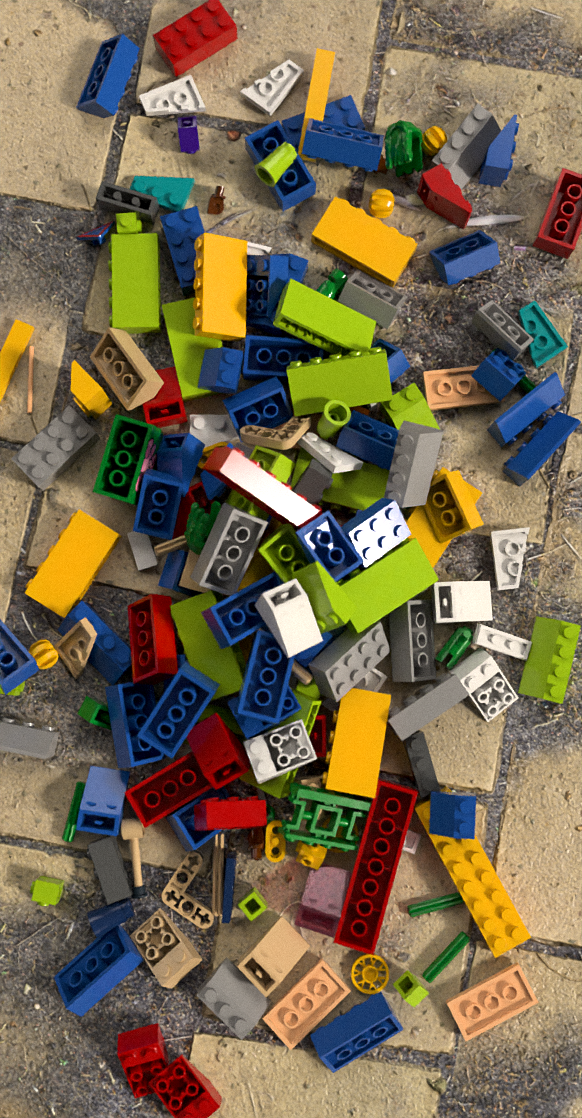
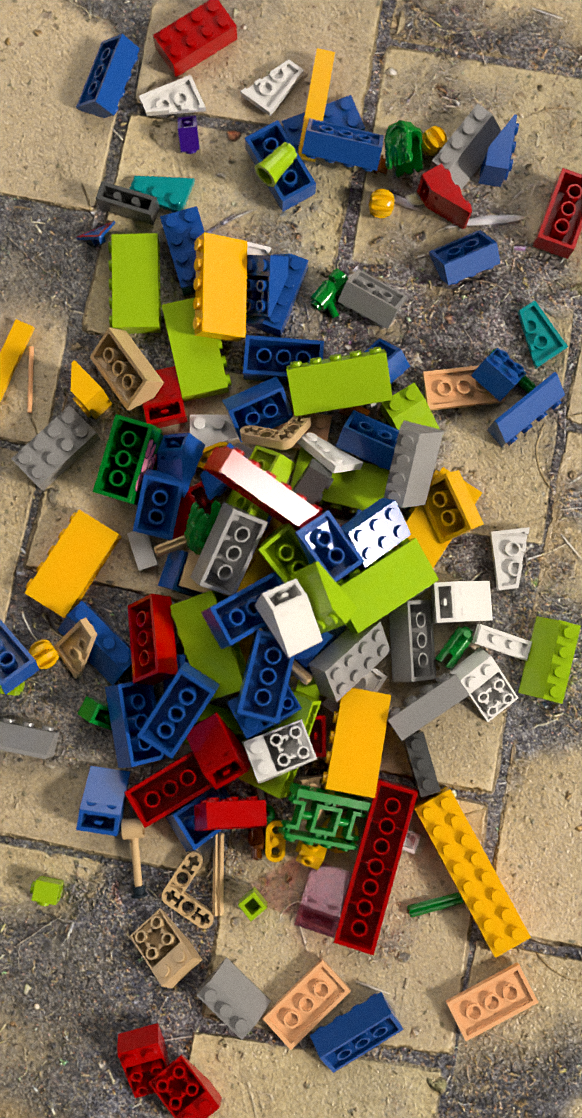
(71, 823): green axle -> none
(97, 970): blue slope -> none
(110, 869): dark grey brick -> none
(110, 916): dark blue plant -> none
(128, 223): lime brick -> none
(216, 201): reddish brown piece -> none
(221, 370): blue slope -> none
(229, 886): dark blue tile -> none
(273, 956): tan slope -> none
(323, 320): lime brick -> none
(333, 418): lime plant -> none
(364, 241): yellow brick -> none
(370, 973): yellow wheel -> none
(410, 988): lime brick -> none
(446, 957): green axle -> none
(452, 814): blue slope -> none
(501, 329): light grey slope -> none
(540, 448): blue slope -> none

